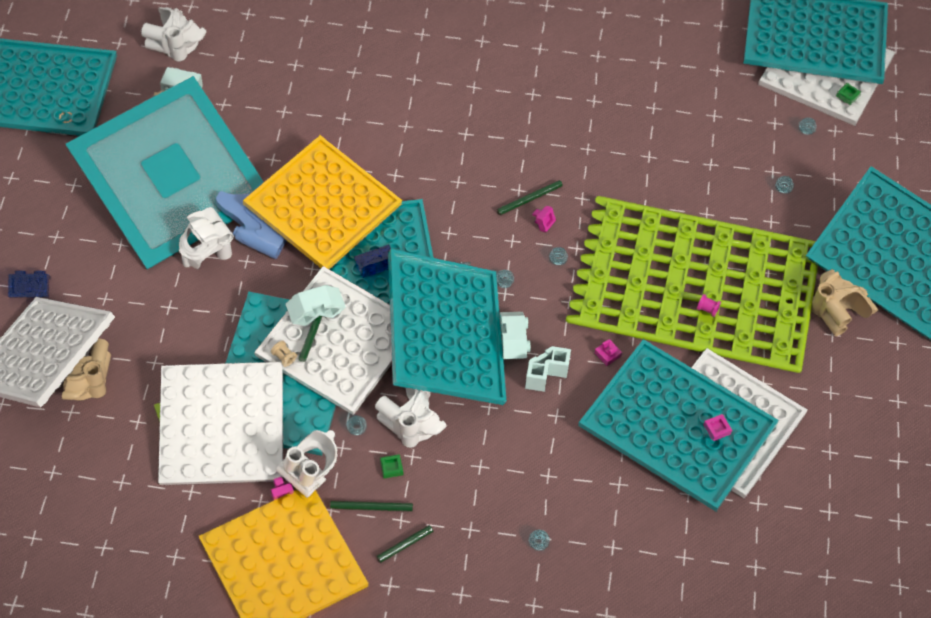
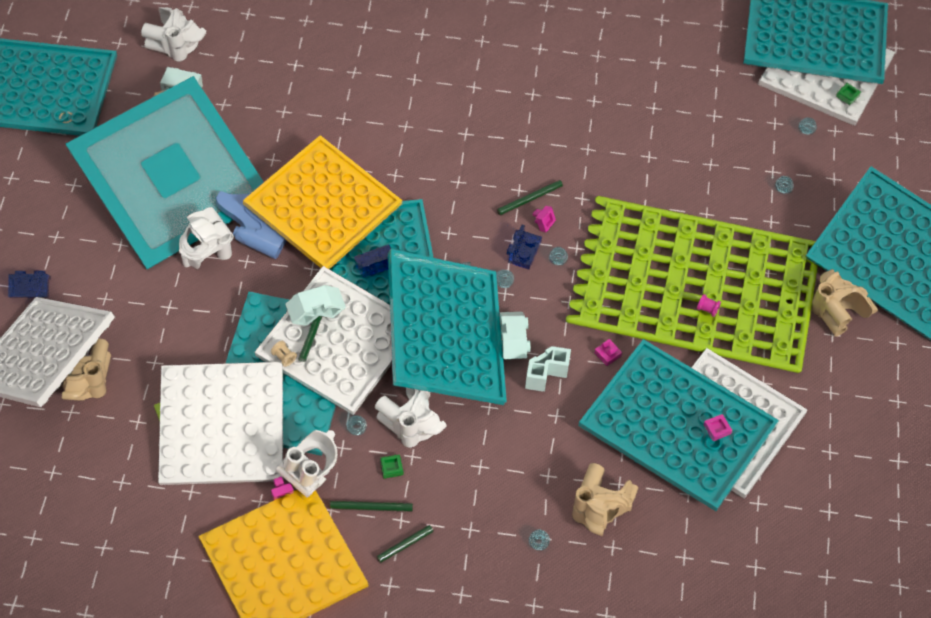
(524, 248): none -> clear blue bracket
(598, 506): none -> tan helmet

